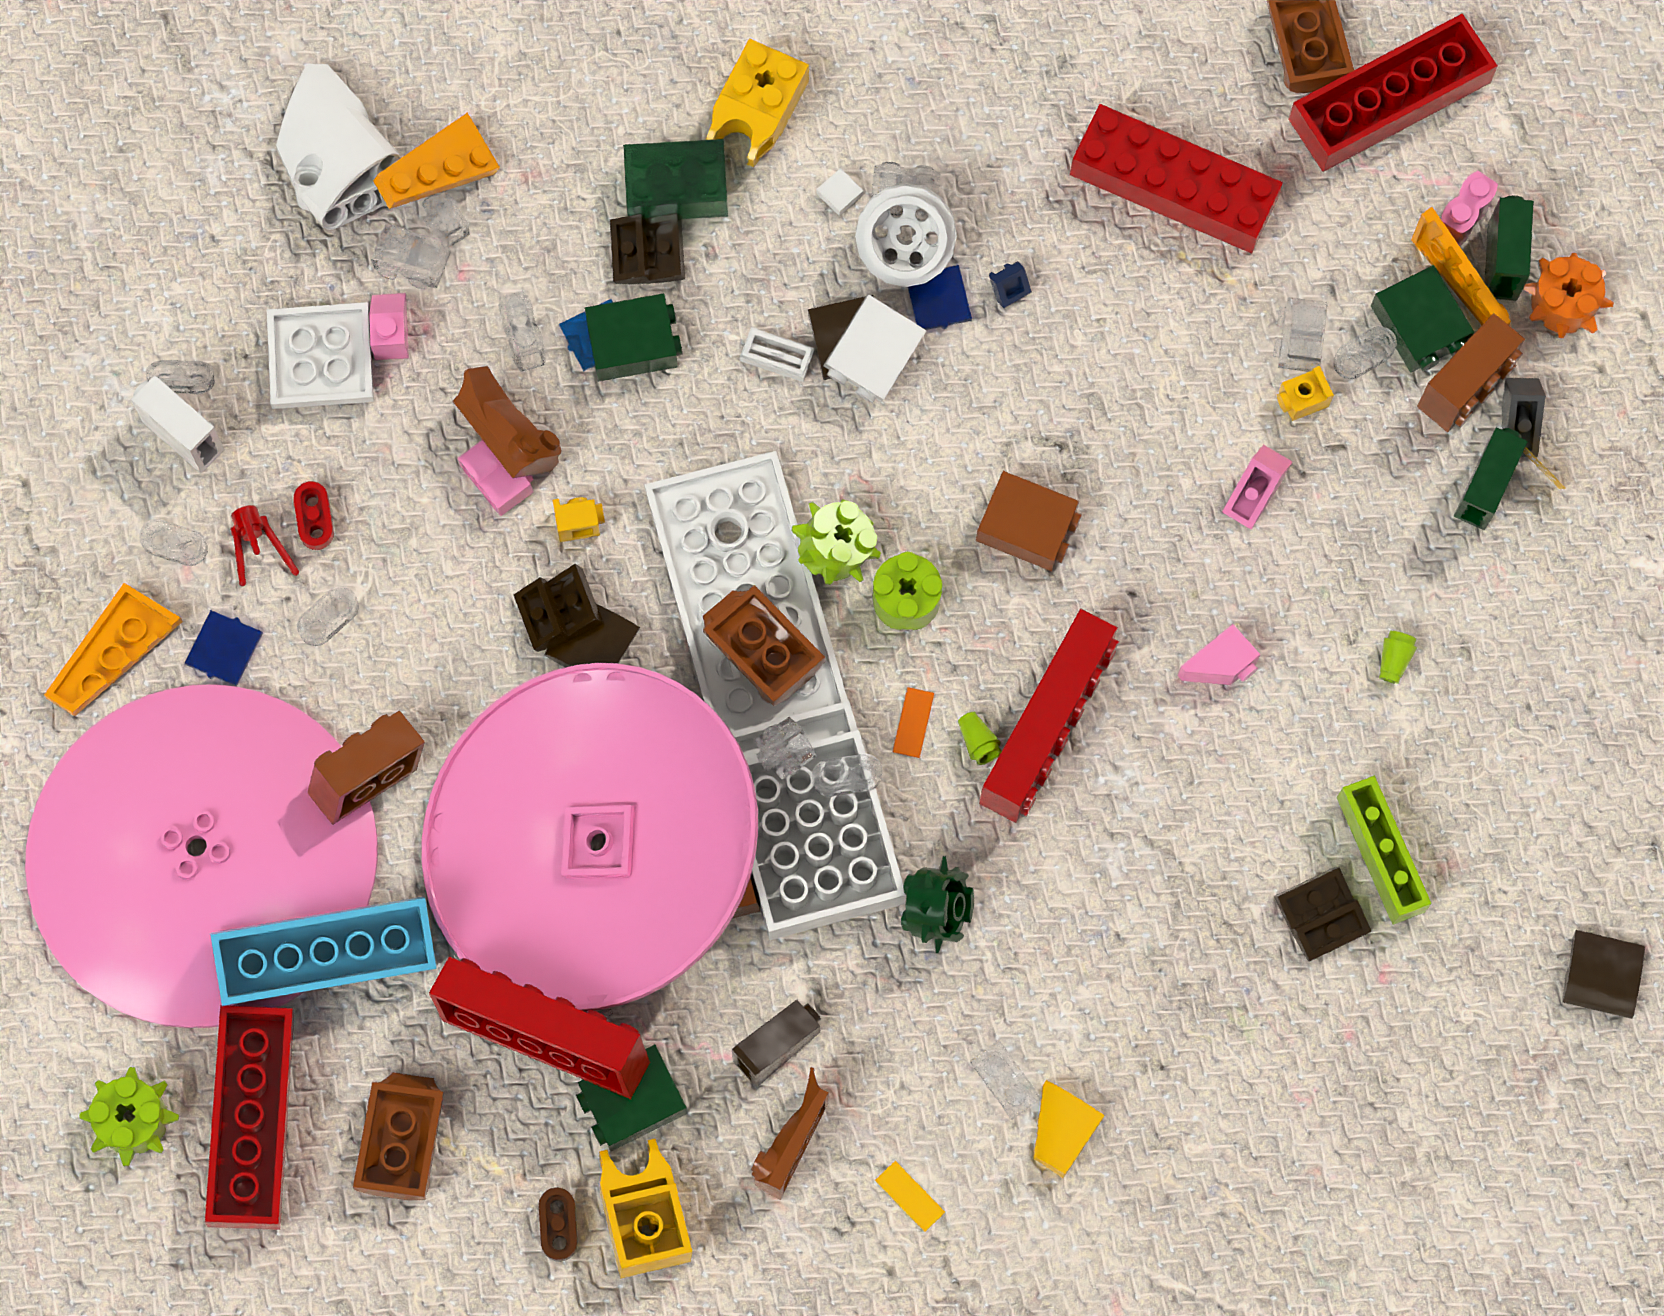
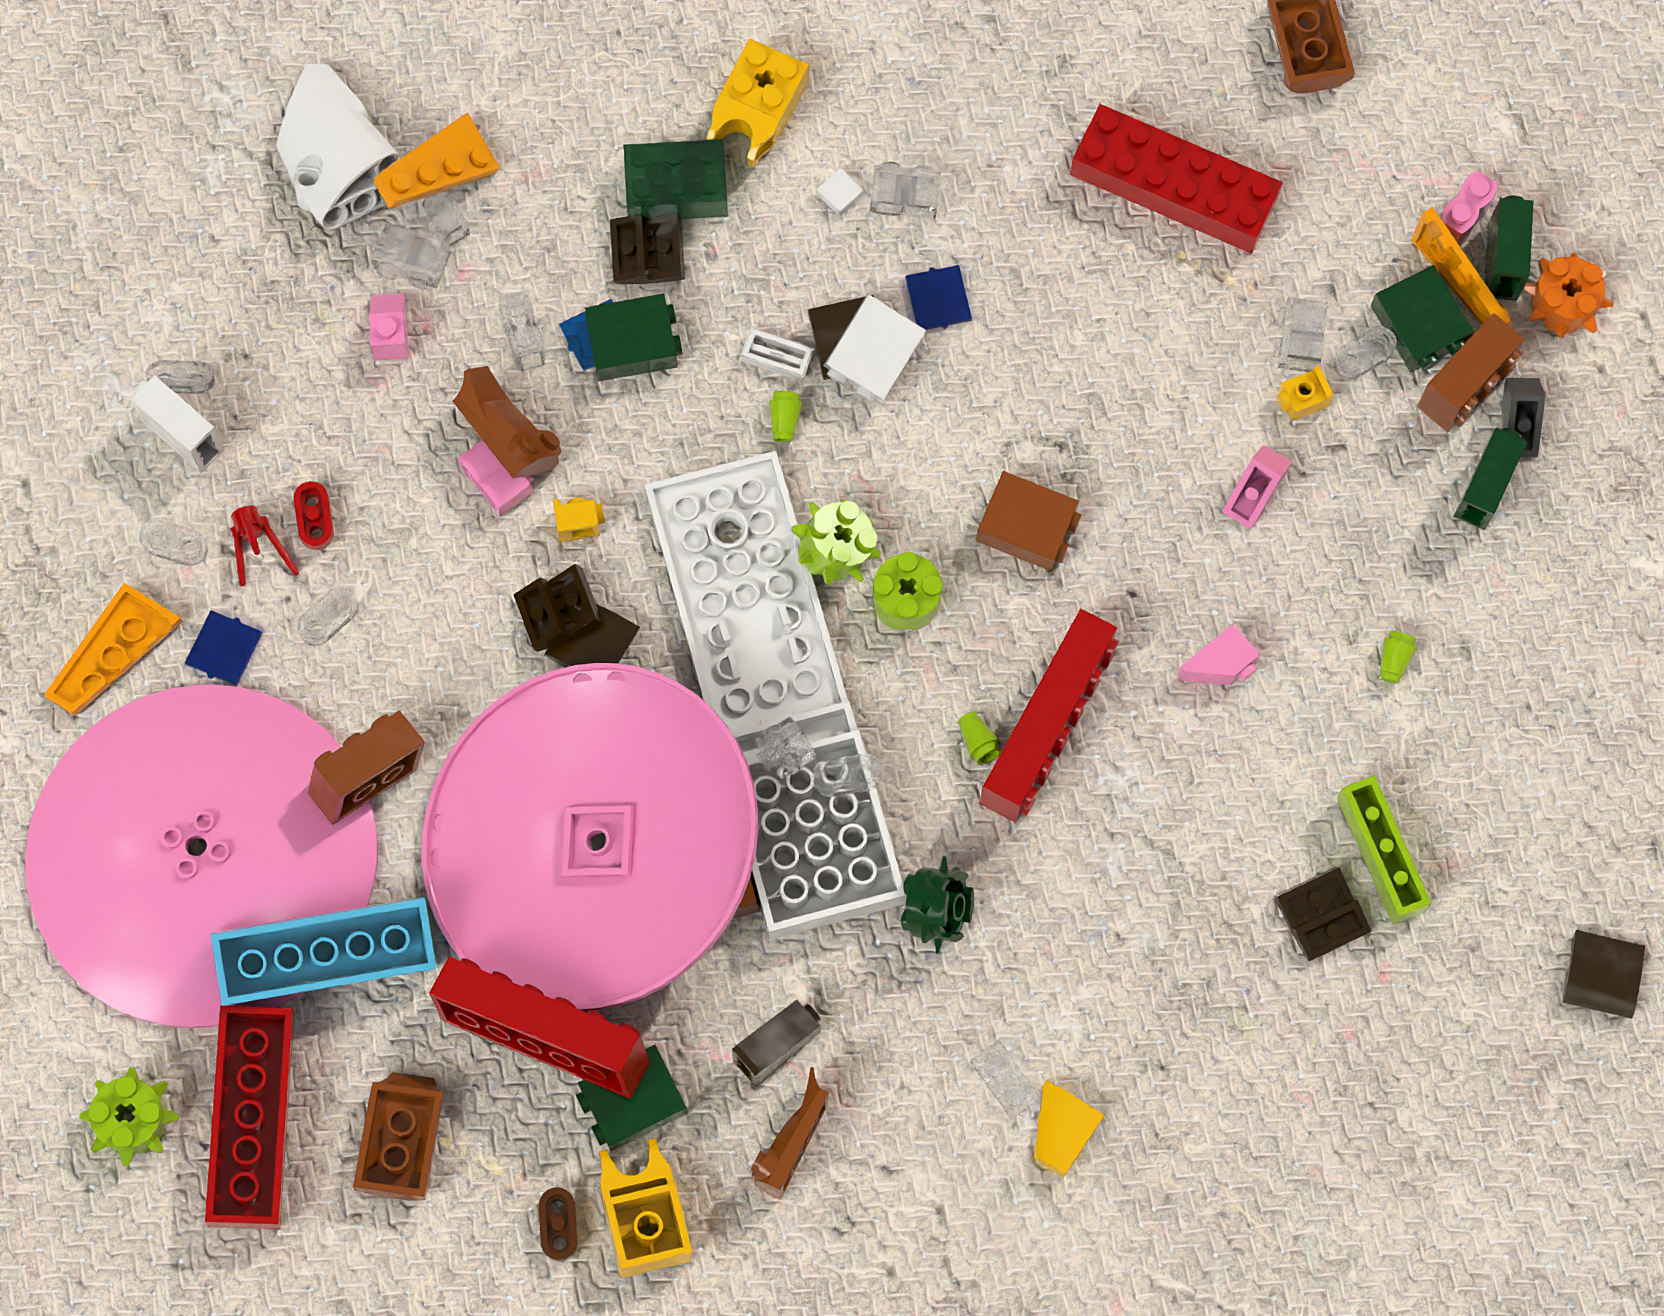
(320, 355): white plate -> none
(762, 644): dark orange slope -> none
(784, 412): none -> lime cone
(873, 248): white wheel -> none
(910, 1196): yellow sticker -> none
(913, 722): orange sticker -> none
(1010, 284): dark blue tile -> none
(1392, 92): red brick -> none
(1543, 468): yellow sticker -> none

